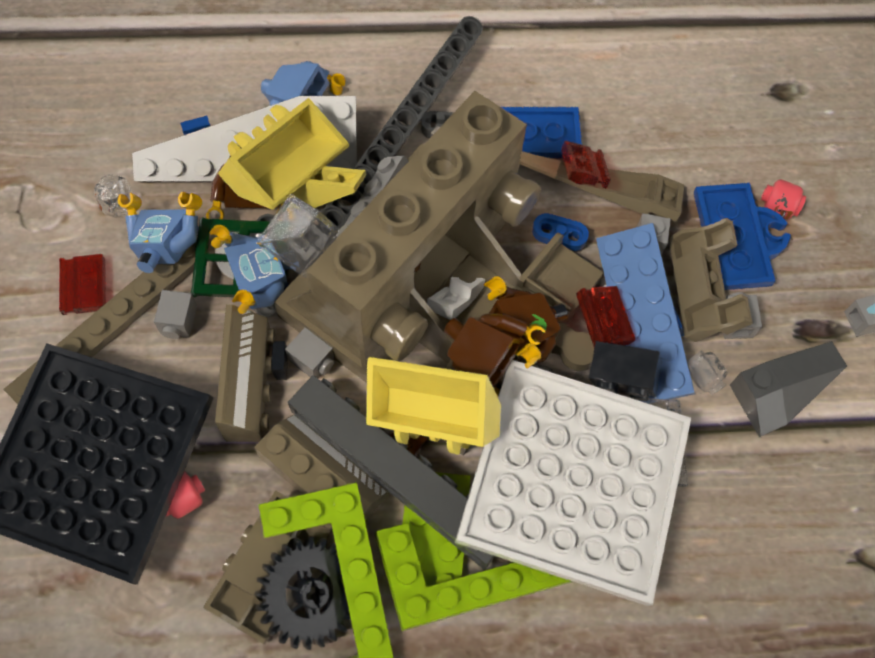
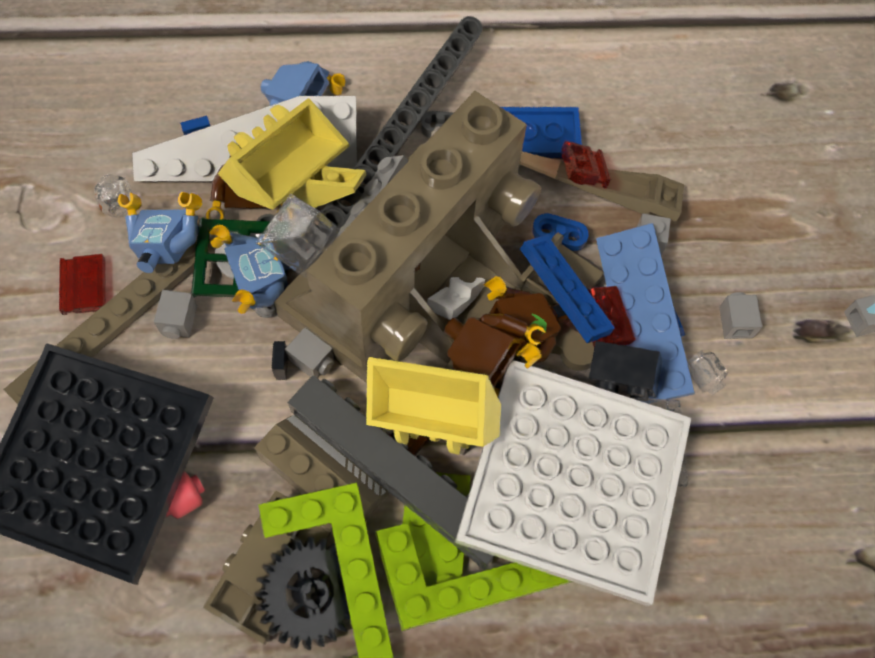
(244, 376): dark tan slope -> none
(567, 288): none -> blue plate
(701, 282): dark tan bracket -> none
(749, 262): blue plate -> none
(784, 198): coral head -> none
(786, 385): dark grey wedge -> none

